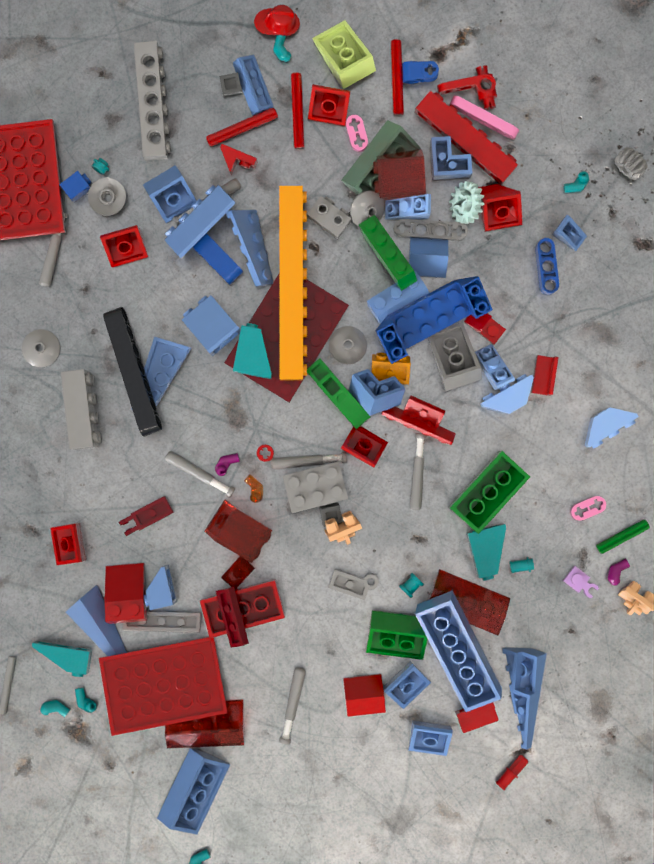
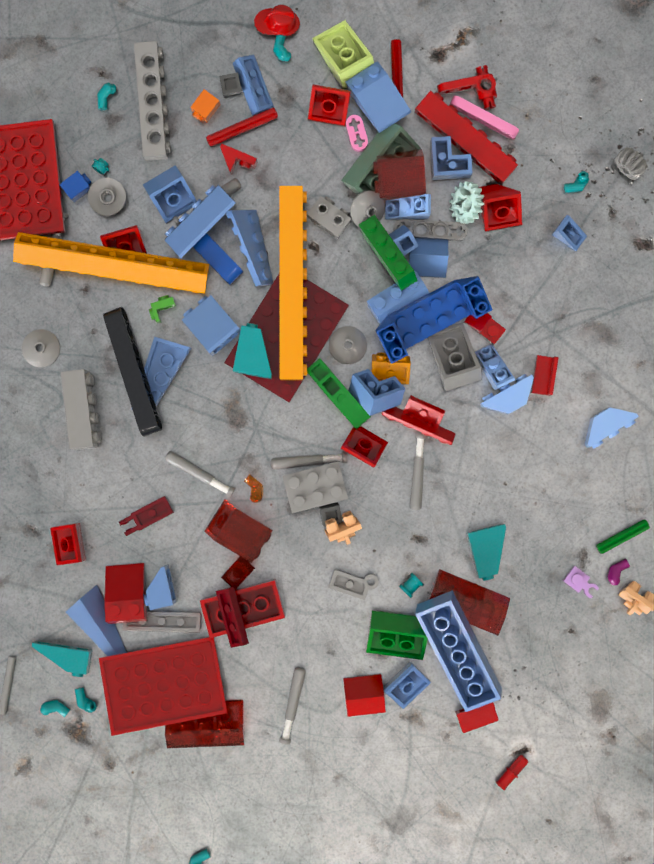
(103, 93): none -> teal arm
(110, 262): none -> light orange brick
(162, 304): none -> bright green bracket
(193, 792): medium blue slope -> none
(205, 106): none -> orange brick
(224, 463): magenta arm -> none
(269, 448): red bush -> none
(297, 107): red axle -> none
(377, 97): none -> medium blue slope
(404, 239): none -> medium blue brick
(417, 72): blue piece -> none
(430, 738): medium blue slope -> none
(489, 491): green slope -> none
(522, 565): teal pin -> none
(526, 677): medium blue wedge -> none
(549, 257): blue beam -> none
(585, 504): bright pink beam -> none

